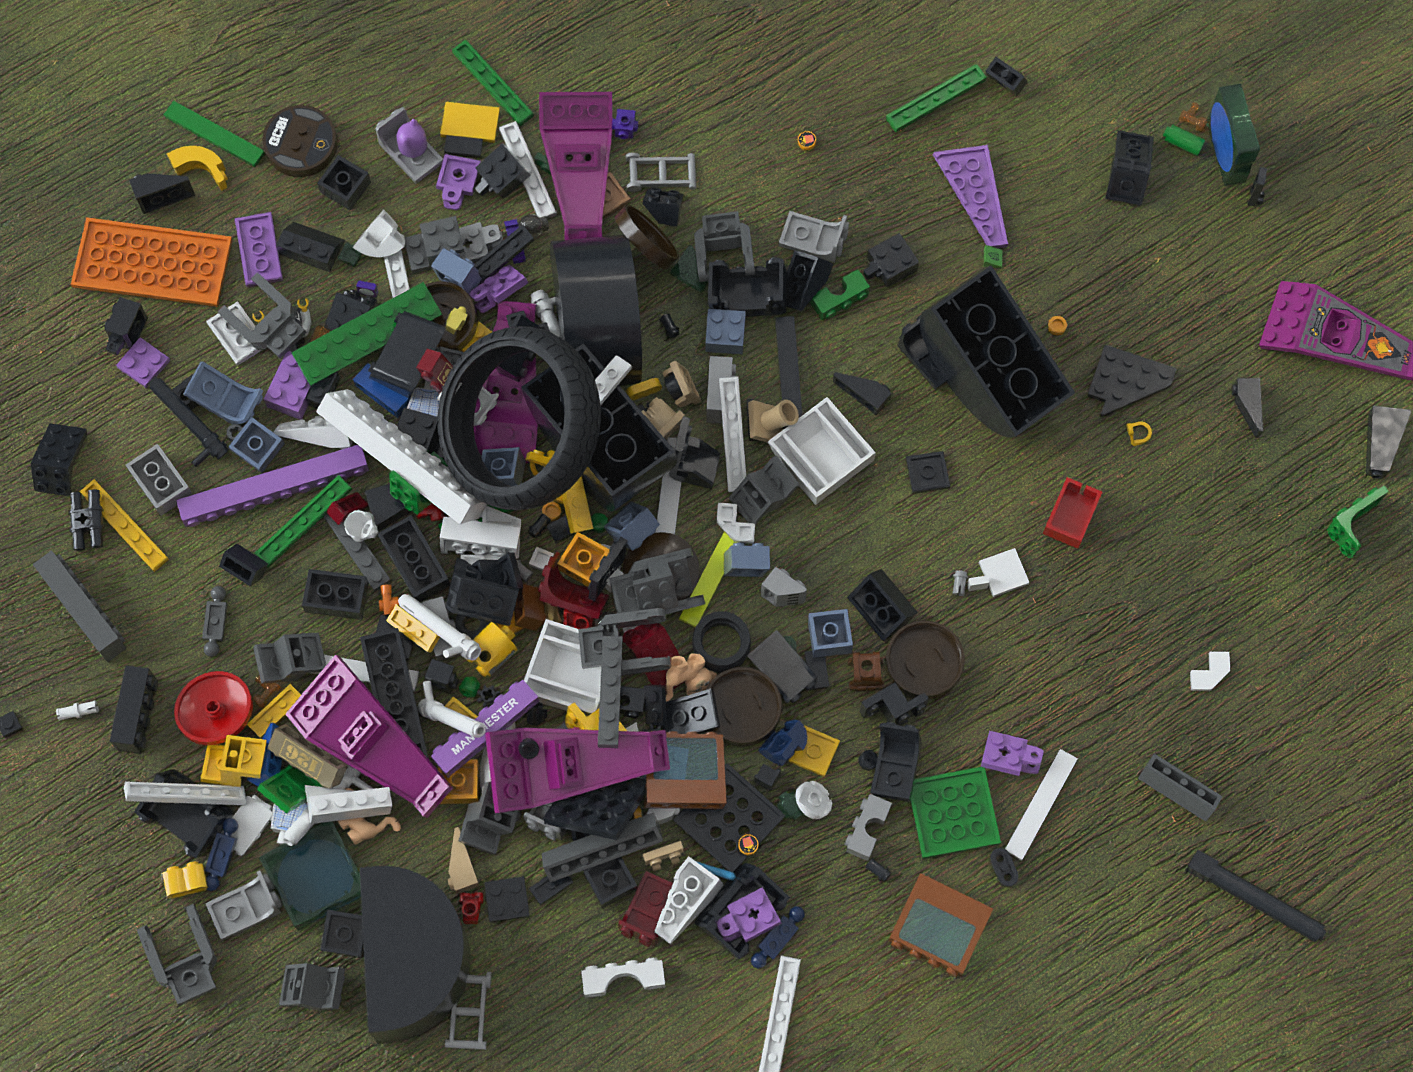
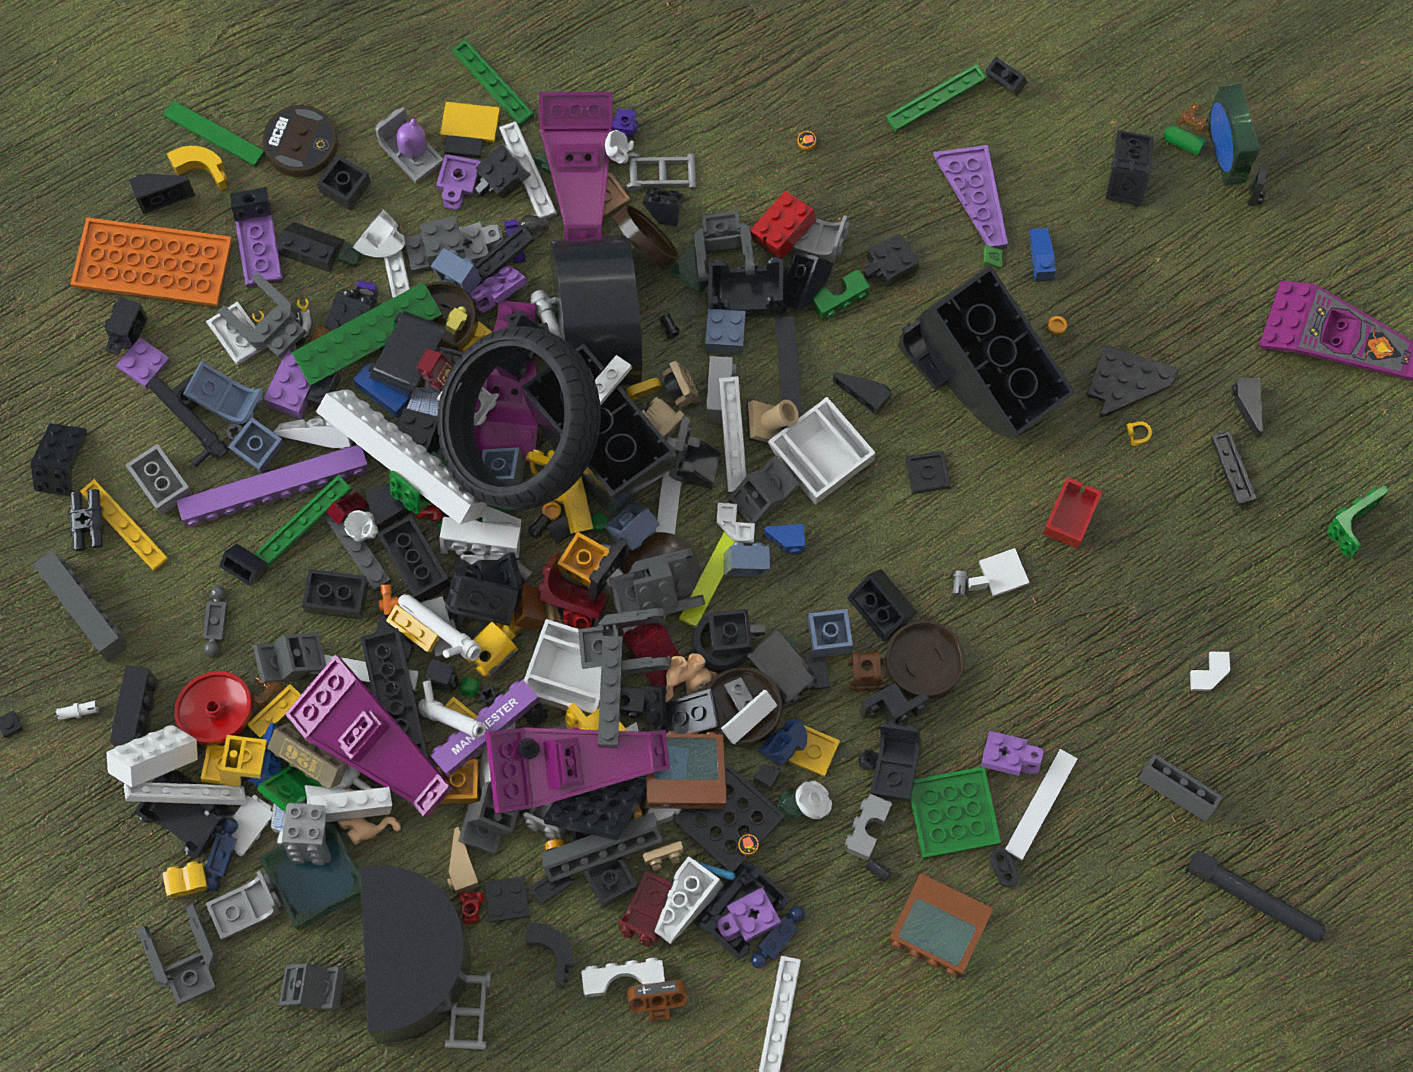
(151, 755): none -> white brick
(250, 204): none -> black brick
(305, 834): none -> light grey bracket
(343, 934): black brick -> none
(540, 558): white tile -> none
(548, 937): none -> black arch
(554, 844): none -> light orange tile
(618, 146): none -> white hair
(657, 998): none -> dark orange beam
(732, 632): none -> black hinge
(739, 693): none -> light grey hinge
(749, 717): none -> white tile
(782, 589): light grey slope -> none
(783, 225): none -> red piece
(787, 537): none -> blue slope
(1042, 255): none -> blue slope
(1233, 468): none -> black plate
(1383, 438): slope -> none

